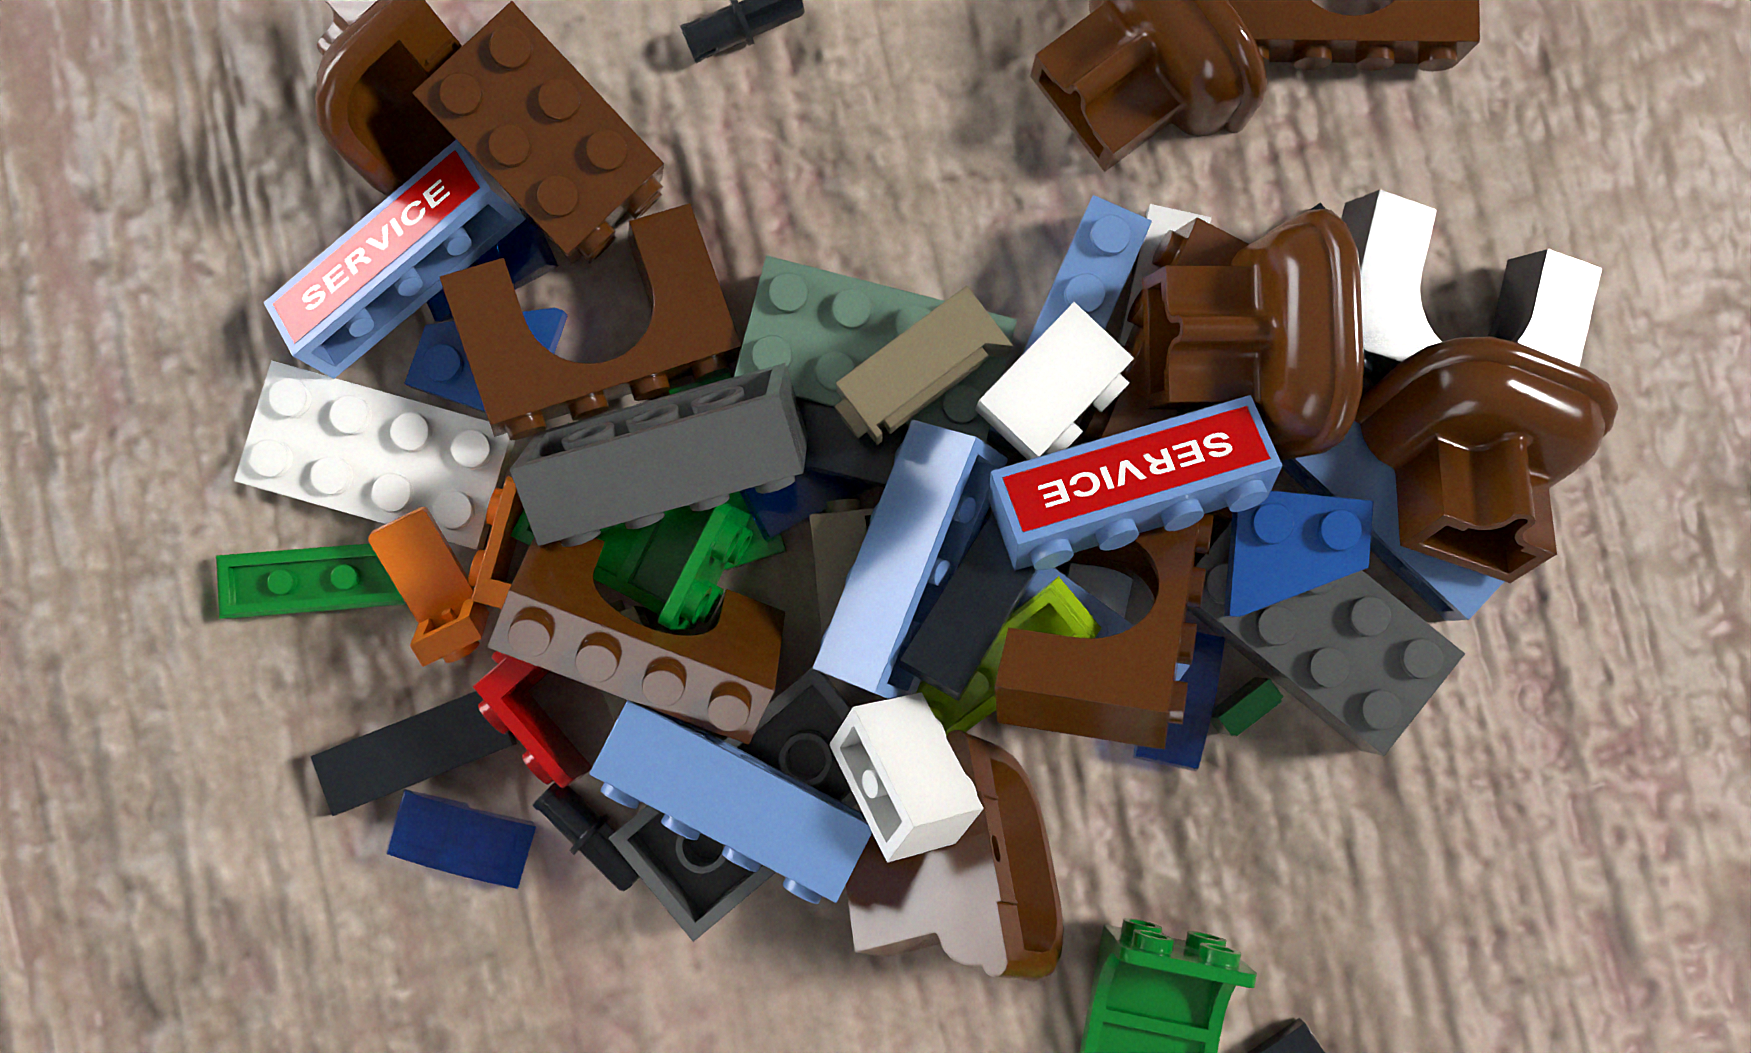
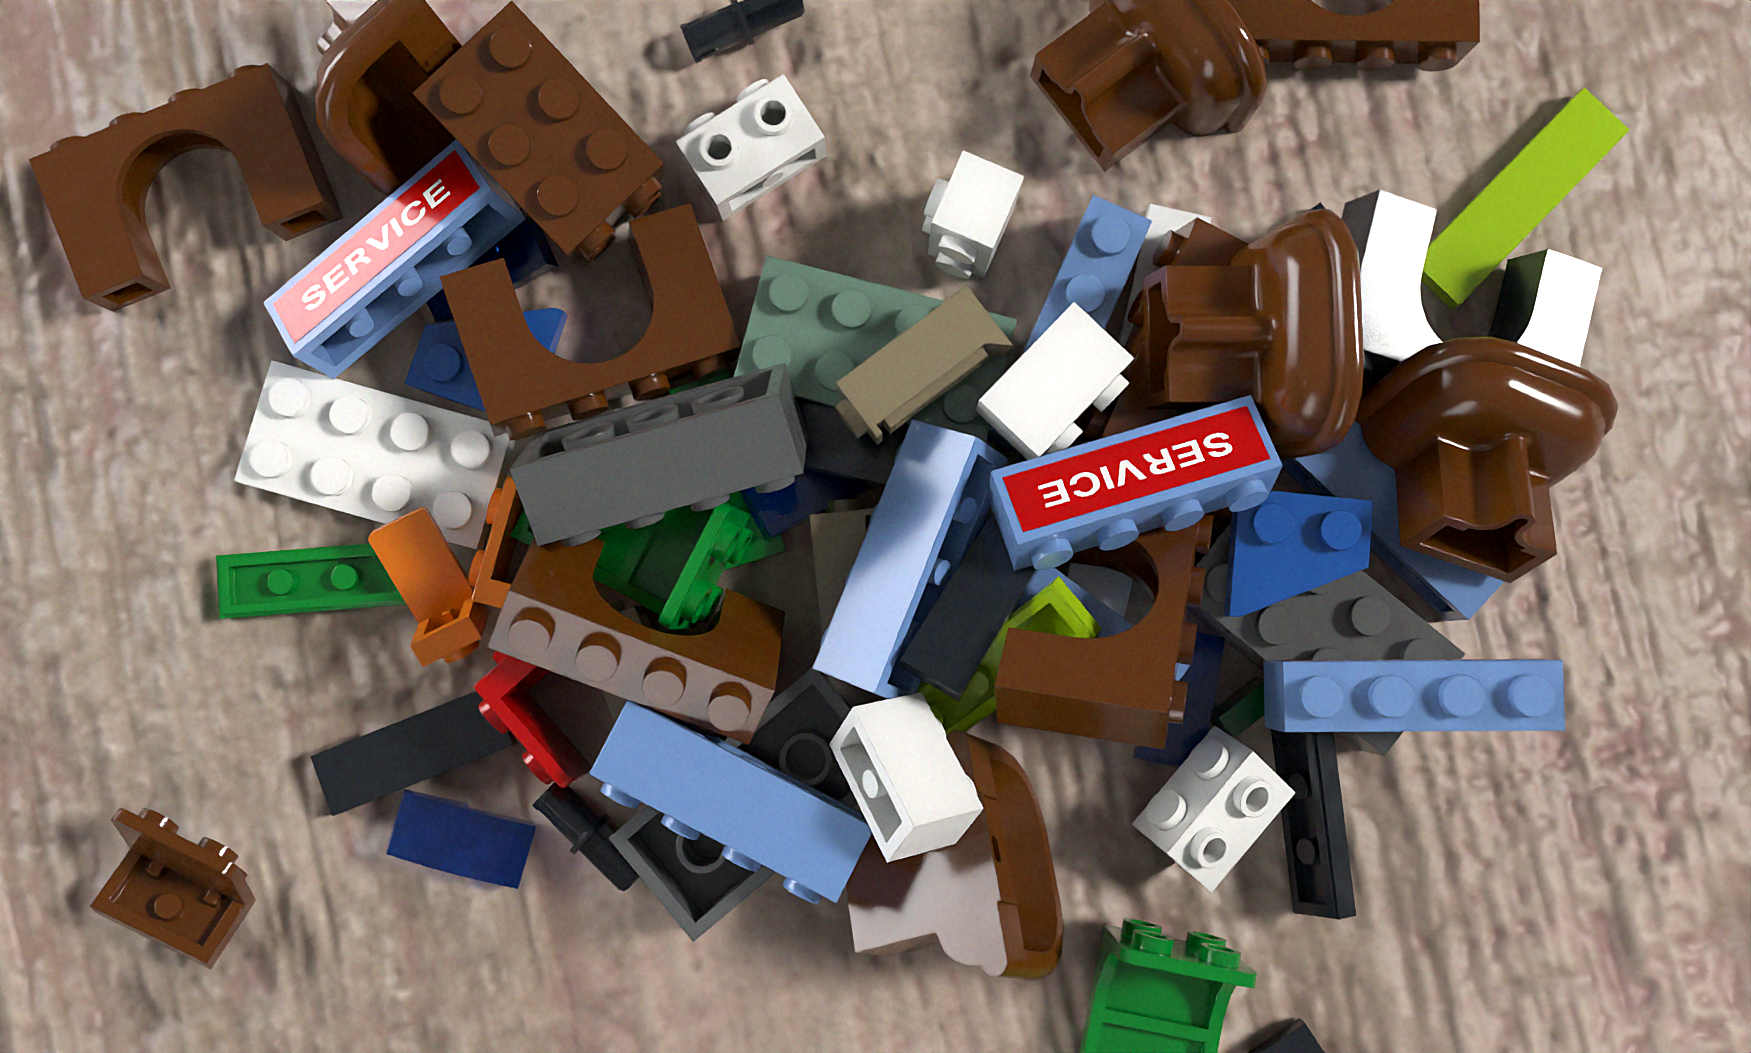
(102, 180): none -> reddish brown arch
(175, 889): none -> reddish brown bracket
(751, 145): none -> white brick
(970, 215): none -> white brick
(1211, 804): none -> white brick
(1314, 825): none -> black tile
(1414, 695): none -> medium blue brick
(1520, 197): none -> lime tile

